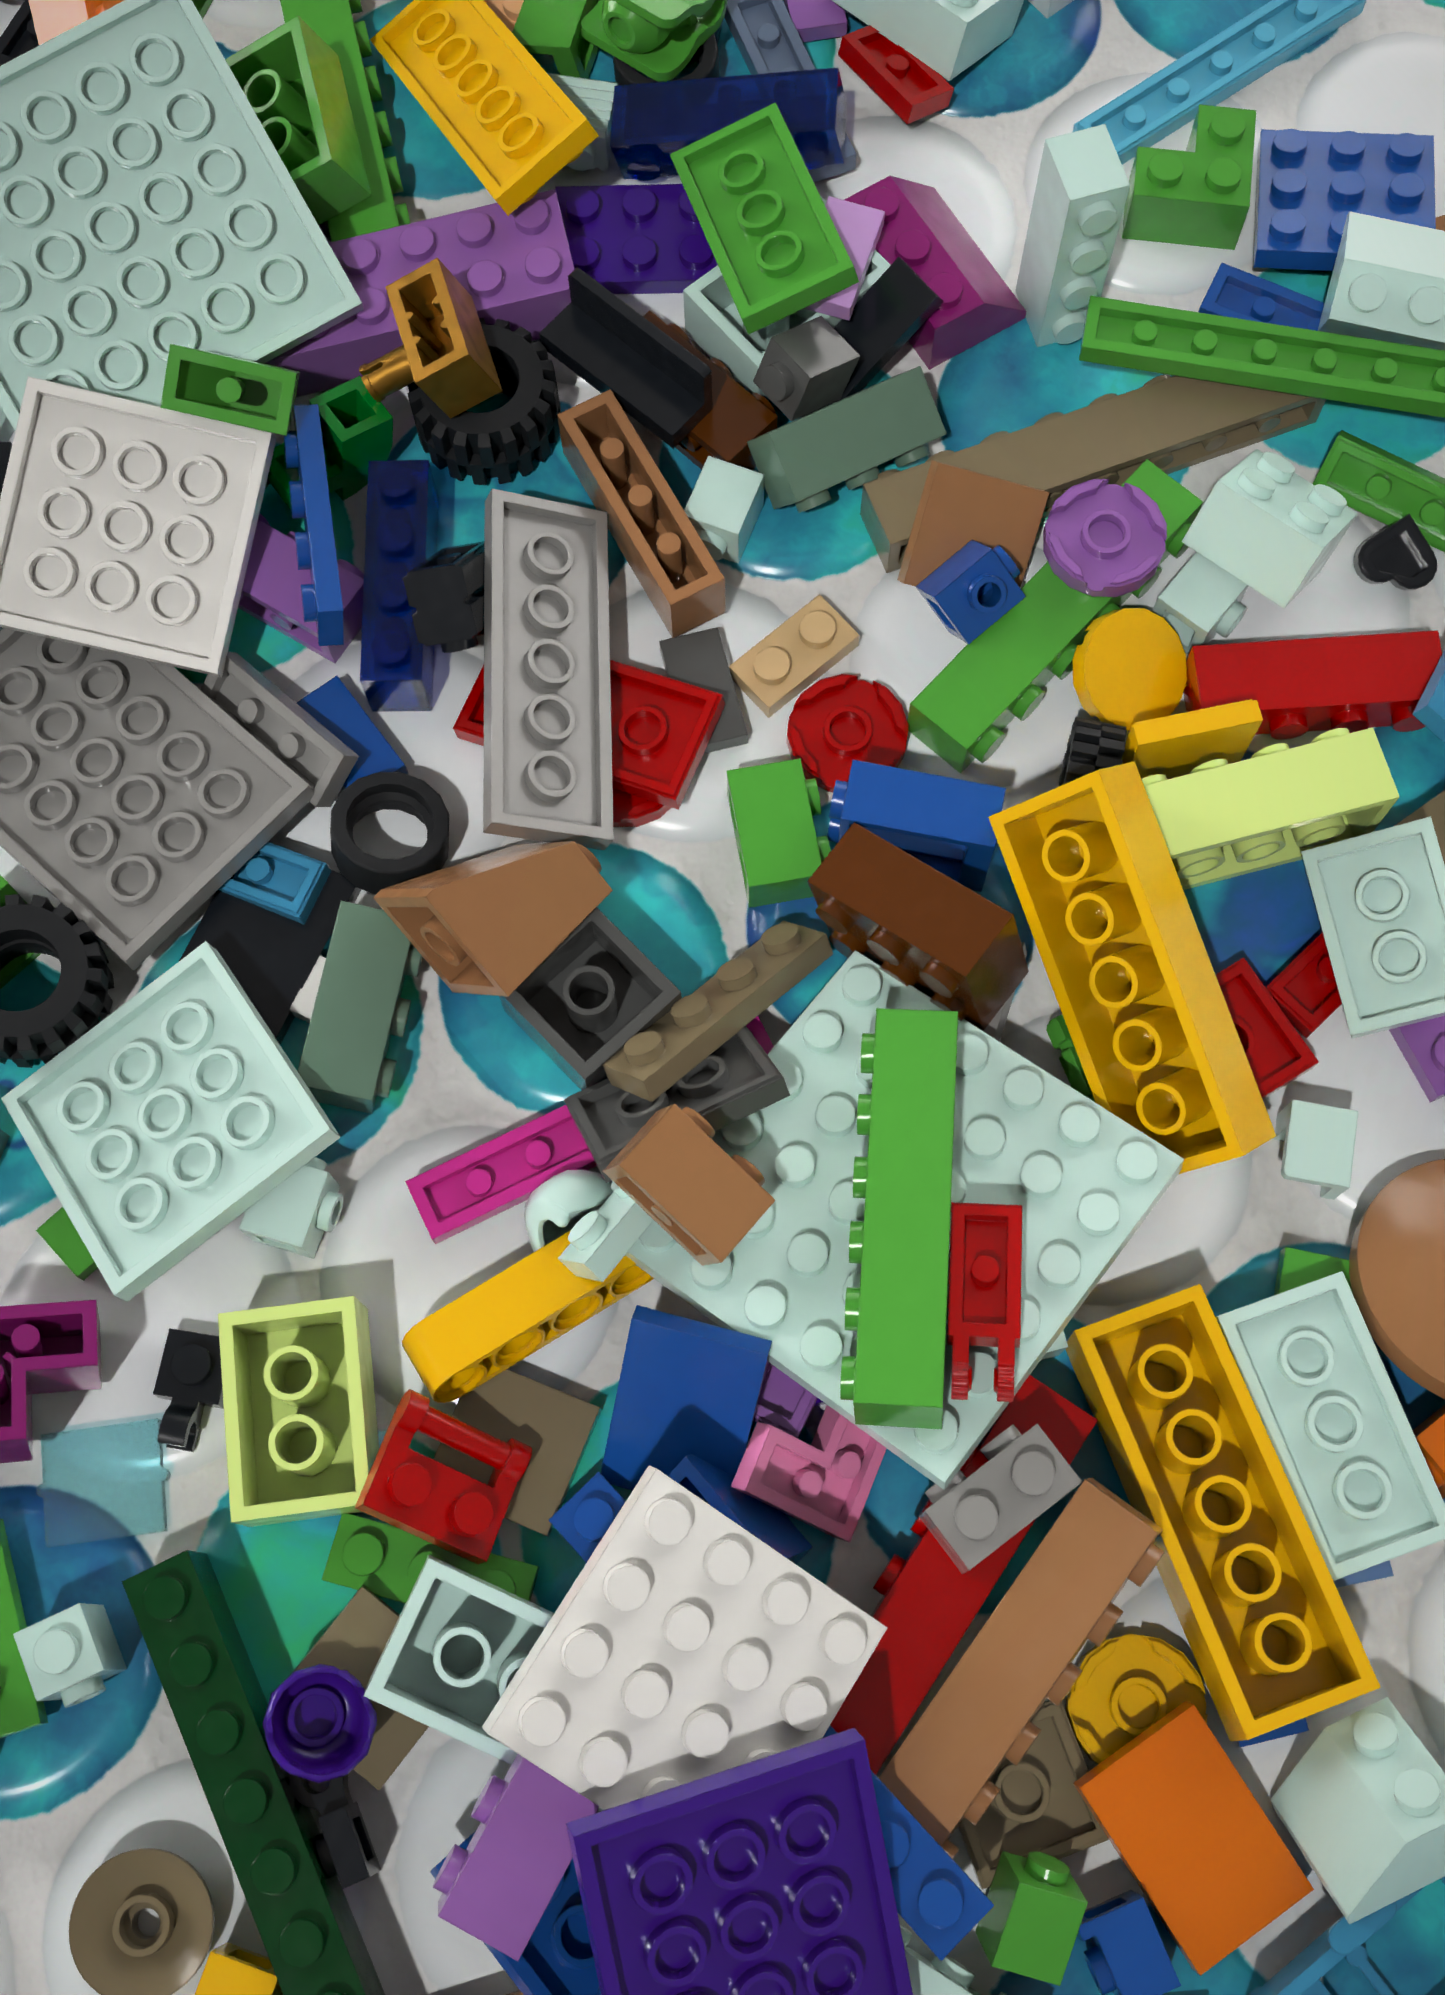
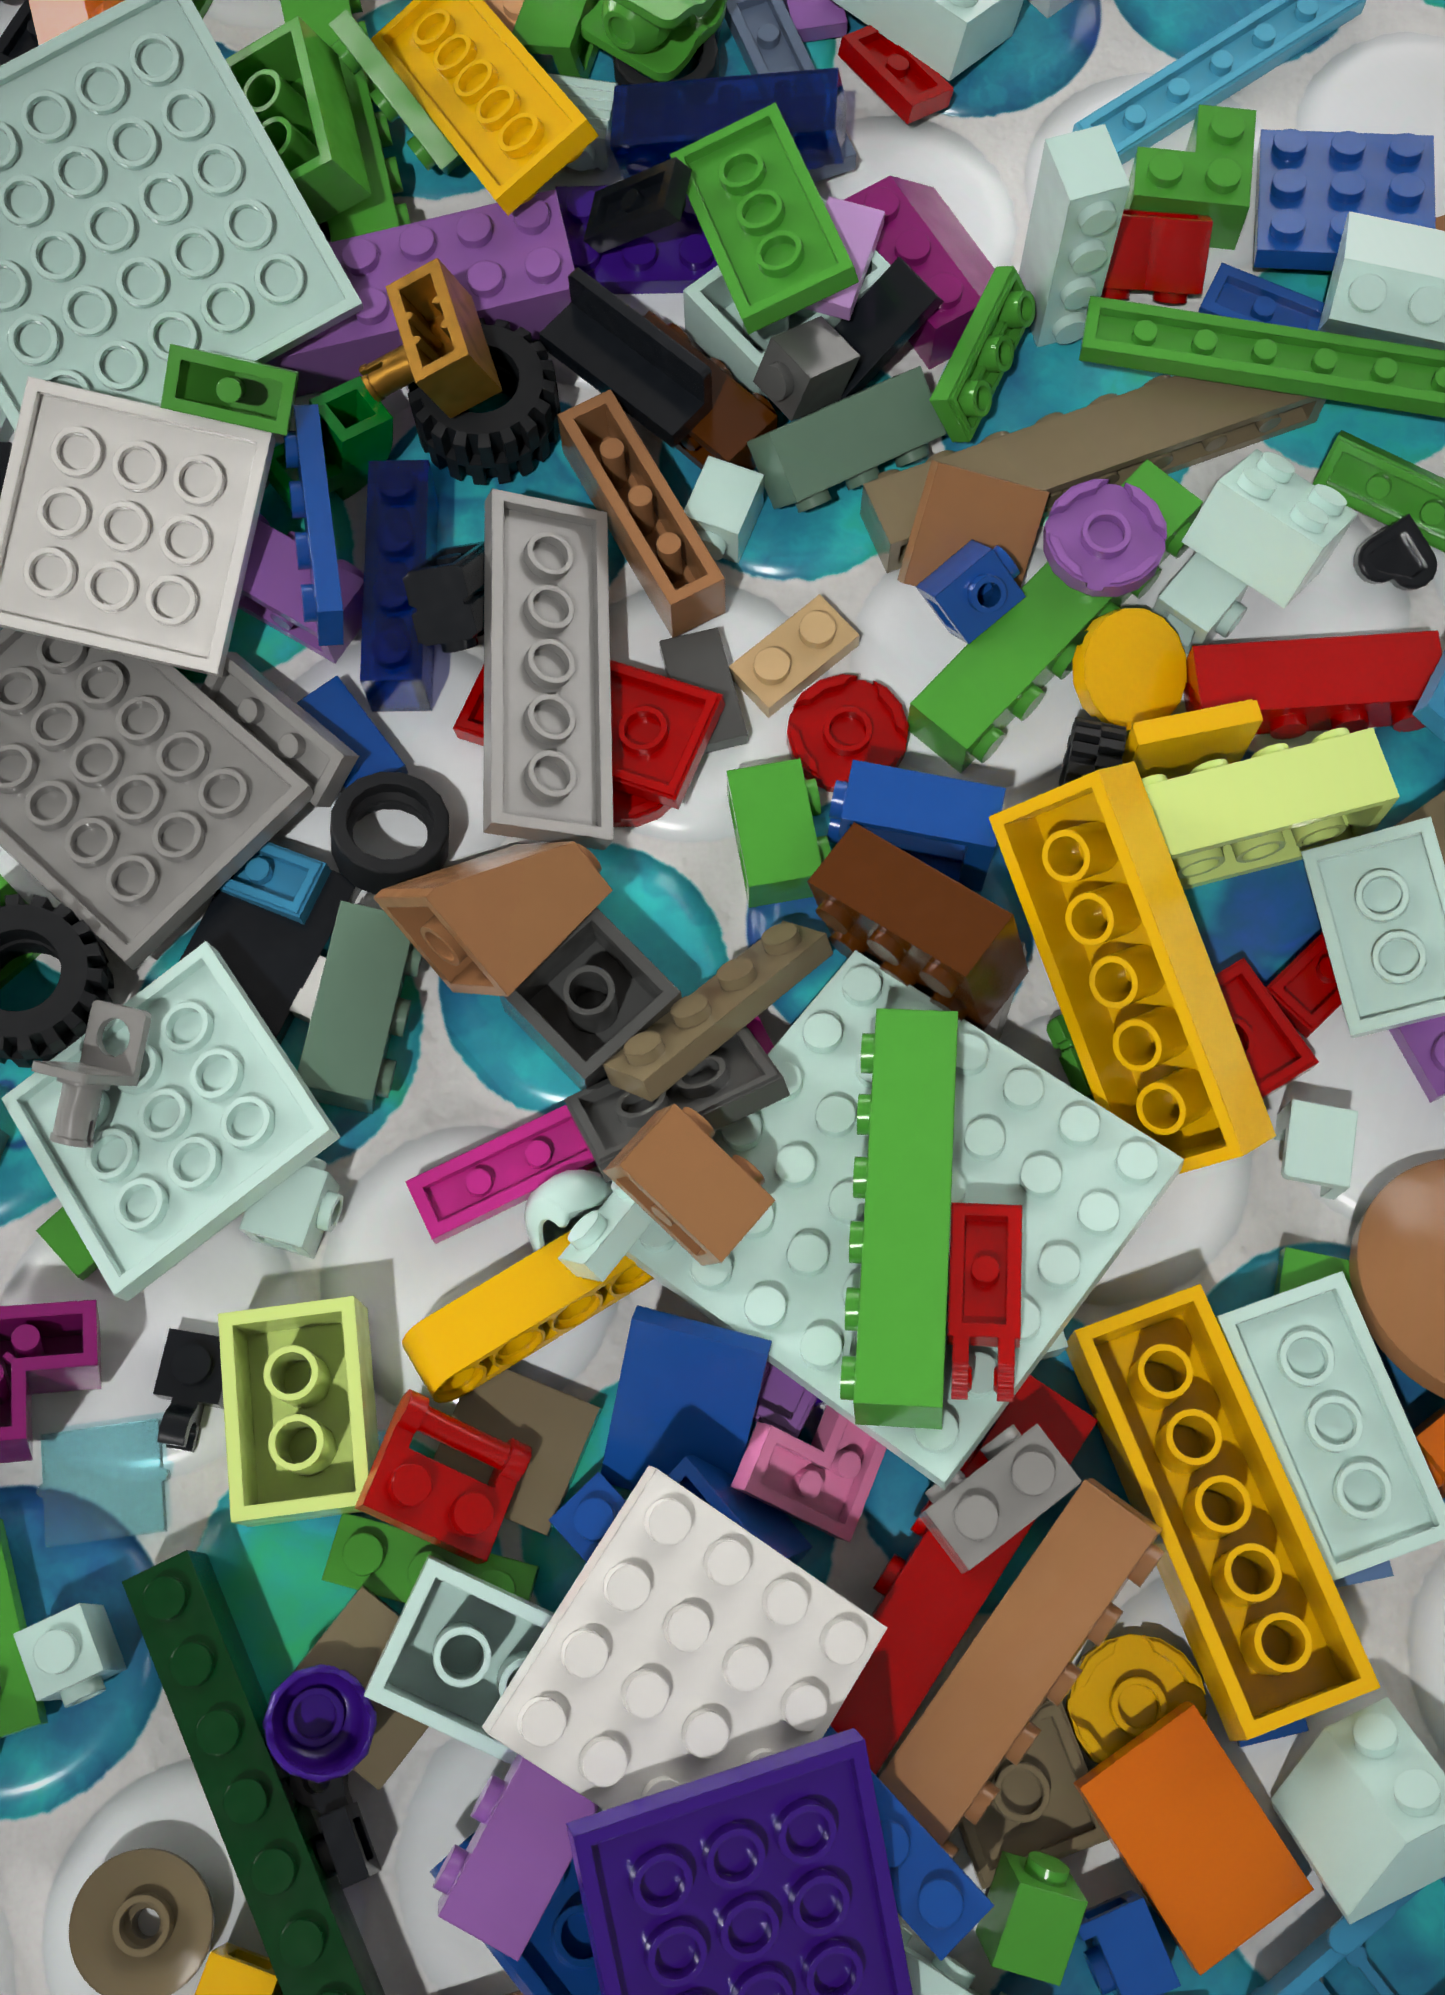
(95, 1072): none -> light grey bracket
(392, 94): none -> bright green plate
(638, 205): none -> black plate
(983, 354): none -> bright green tile
(1159, 255): none -> red brick

